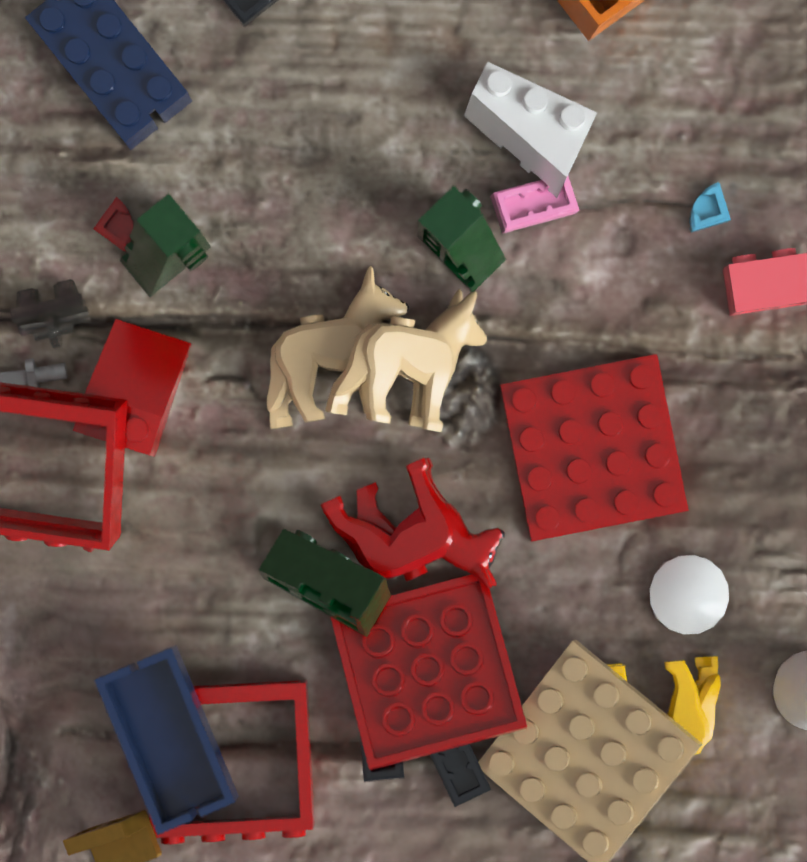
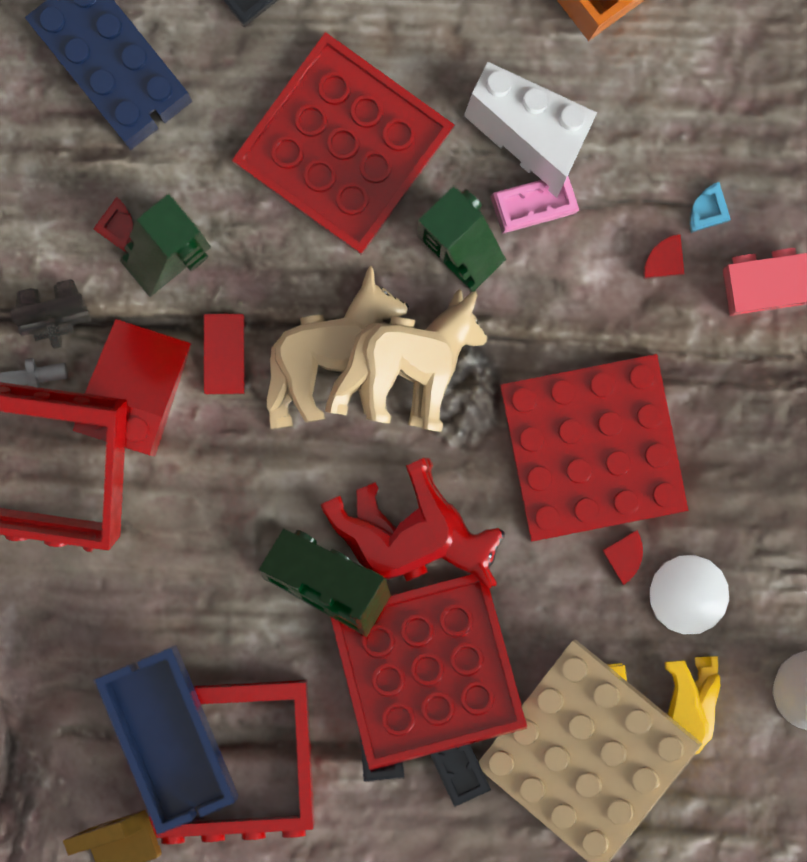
(224, 354): none -> red tile
(343, 143): none -> red plate
(625, 556): none -> red tile
(665, 259): none -> red tile

